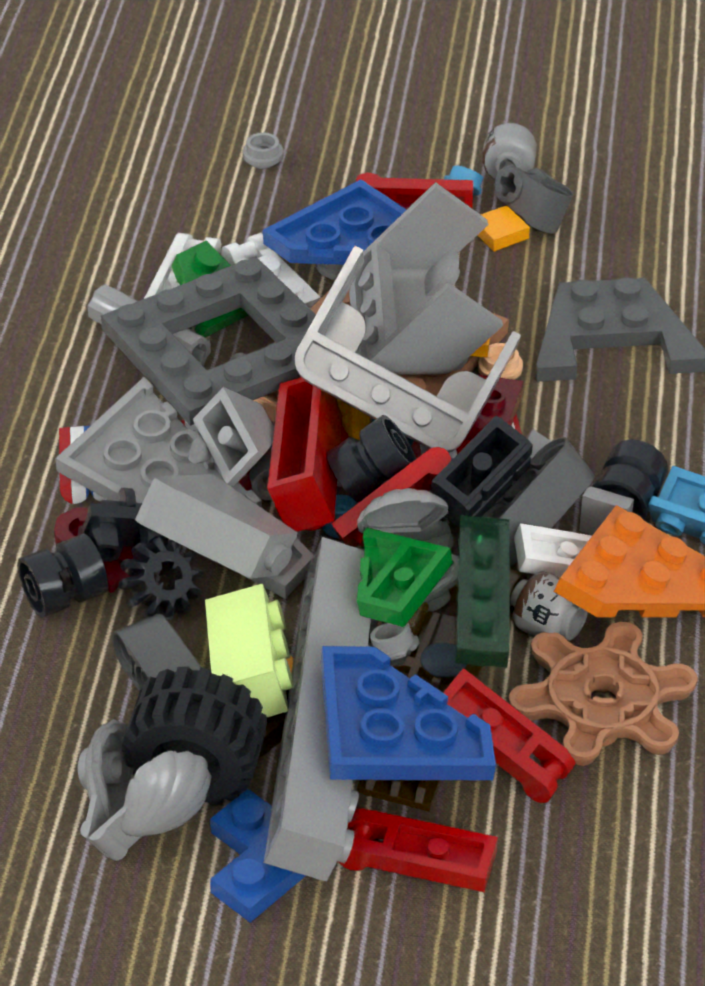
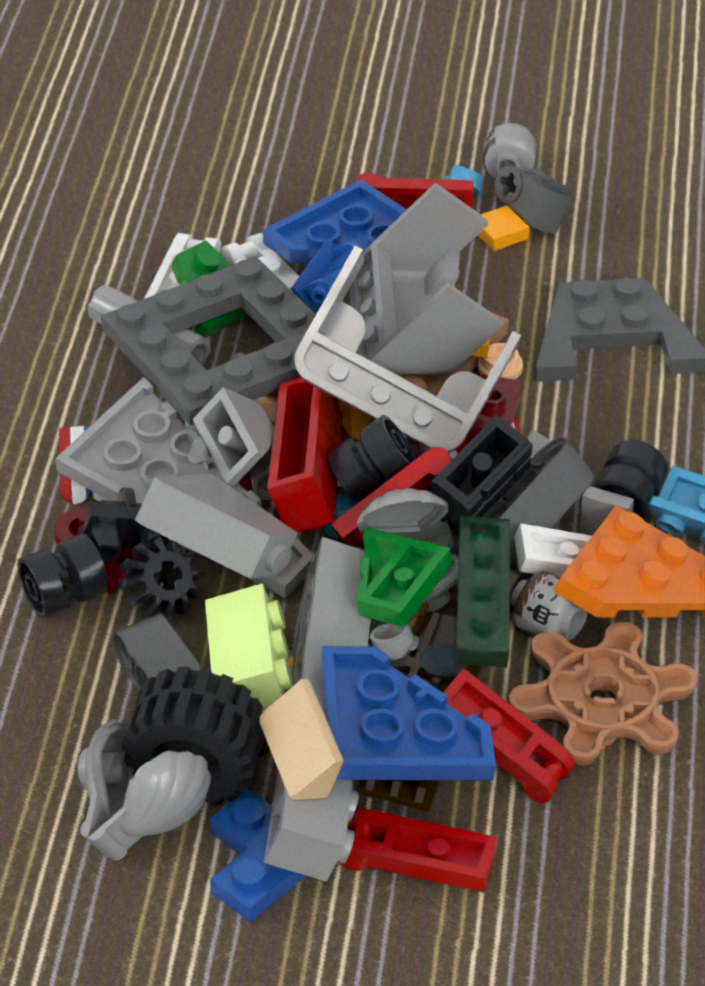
(262, 150): light grey plate -> none
(302, 743): none -> tan slope
(321, 273): none -> blue hinge

